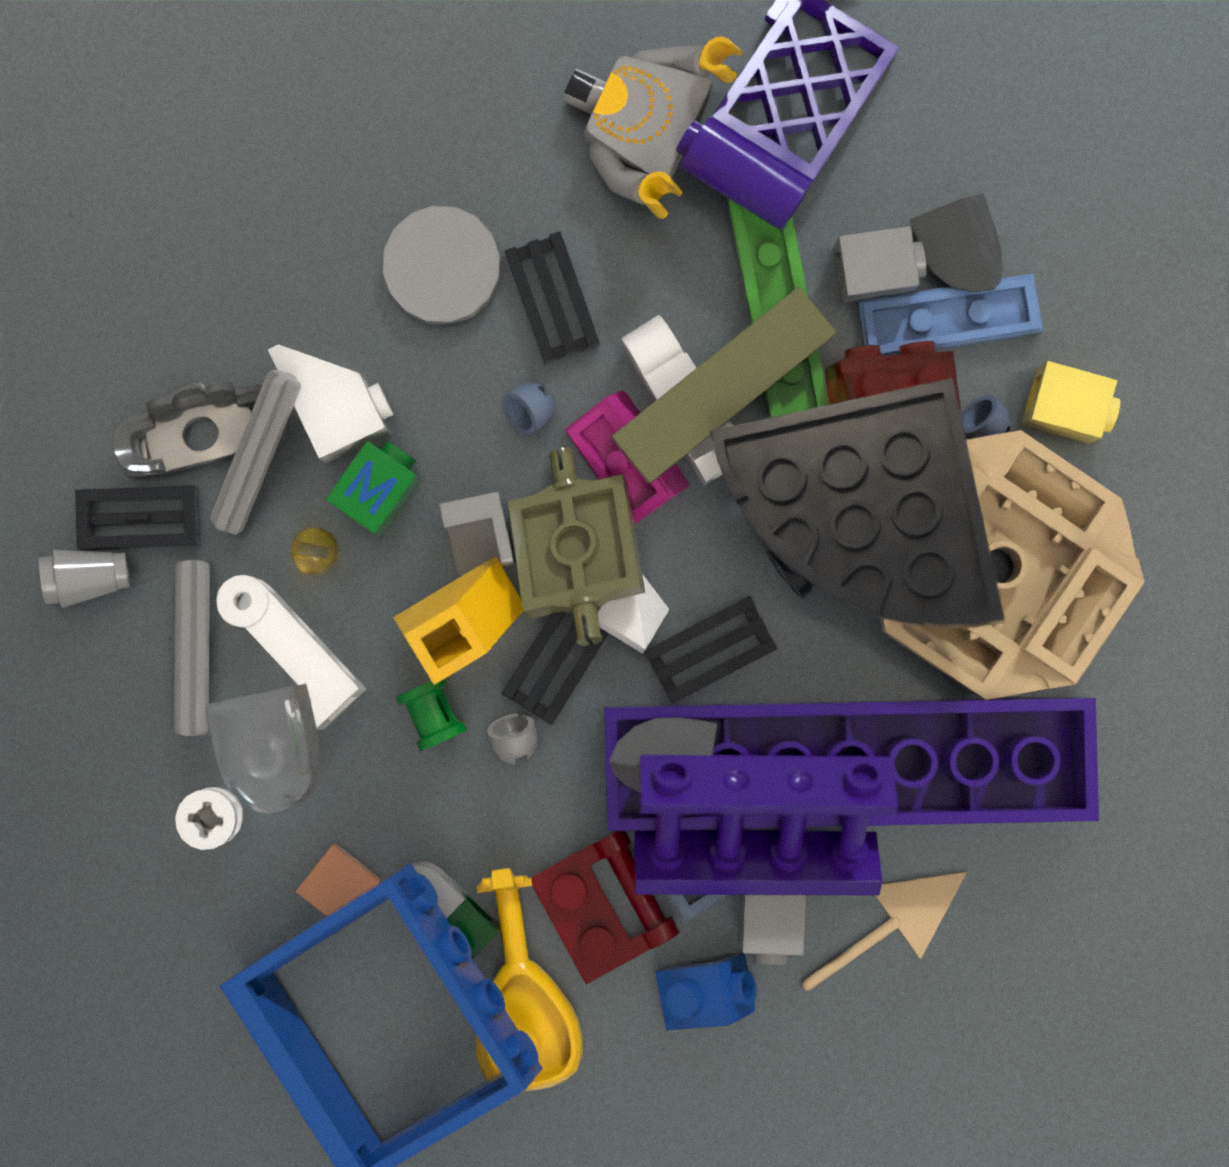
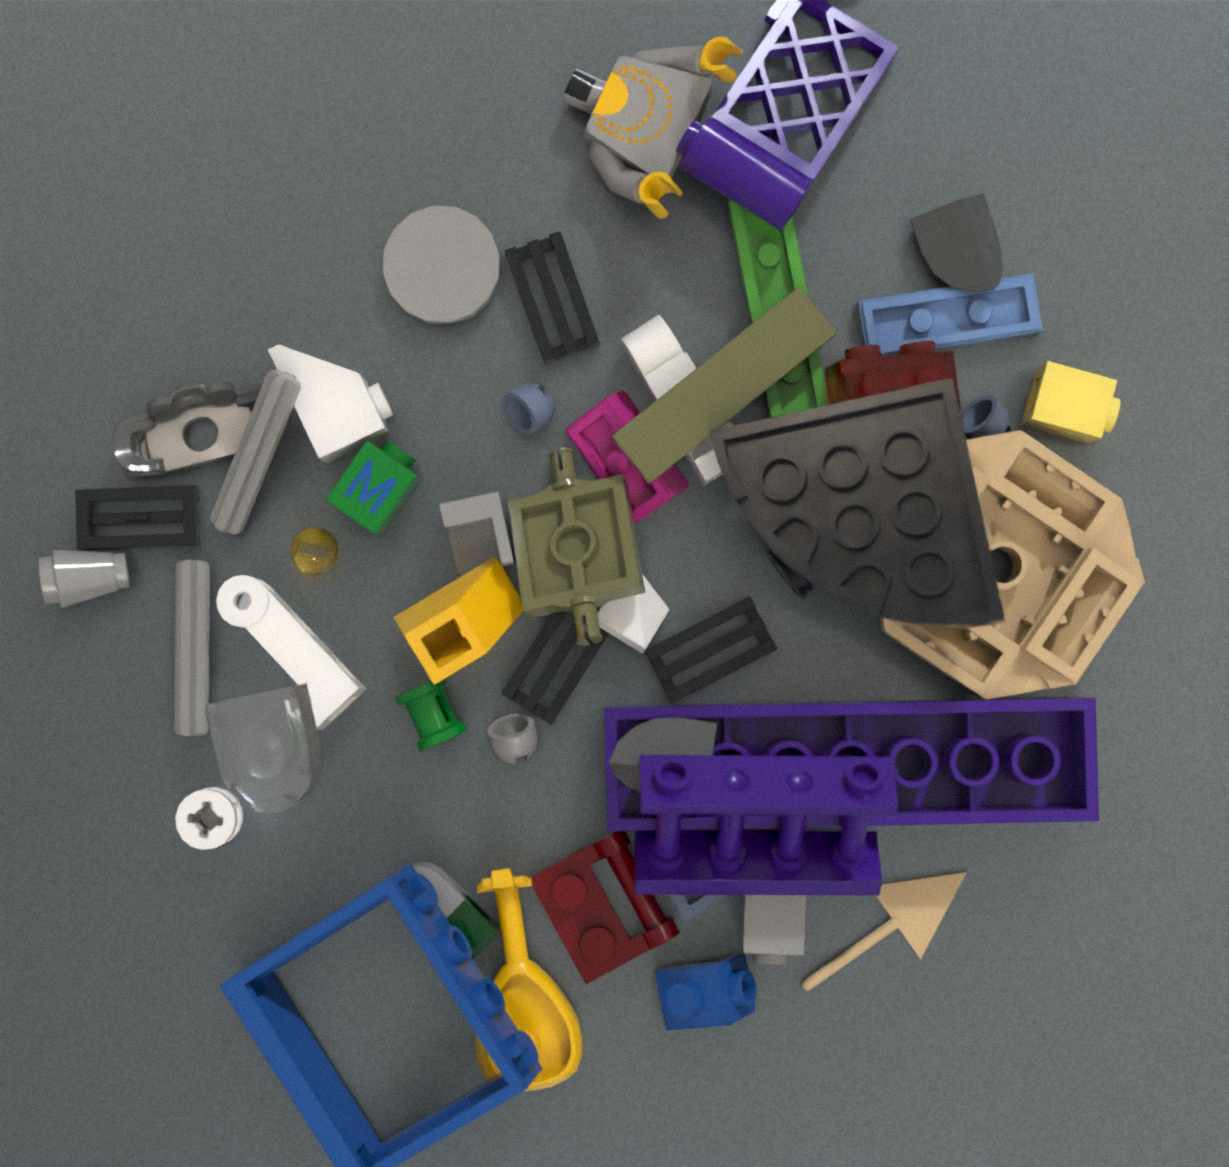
(336, 880): nougat tile -> none
(878, 264): light grey brick -> none

